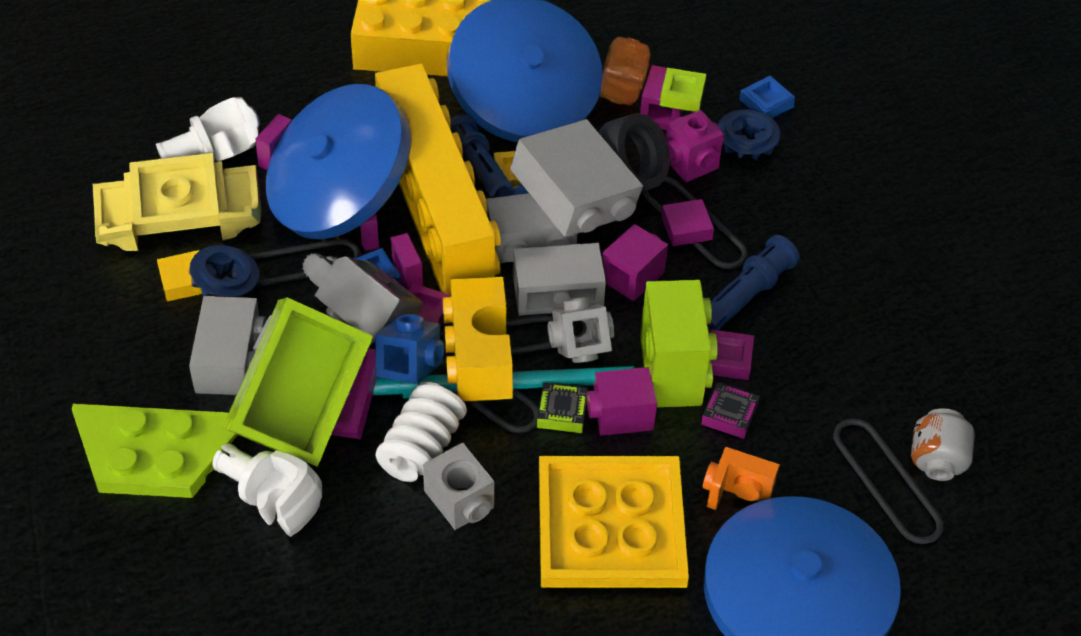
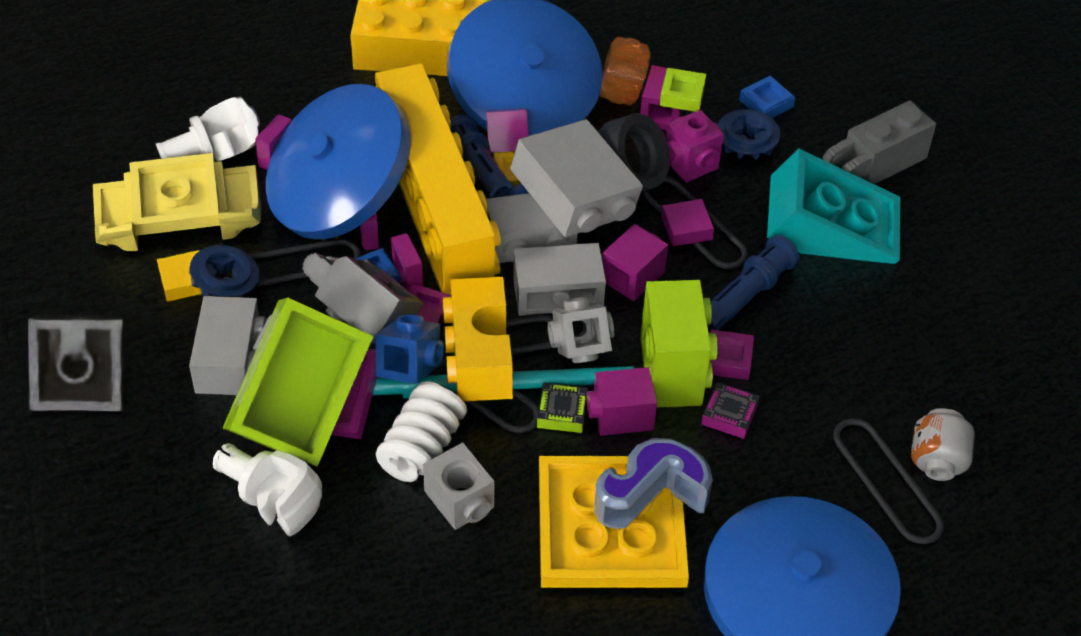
(75, 363): none -> clear smoke slope
(150, 448): lime wing -> none
(506, 128): none -> magenta tile
(649, 470): none -> sand blue animal
(740, 474): orange bracket -> none
(833, 211): none -> teal slope
(885, 144): none -> dark grey hinge

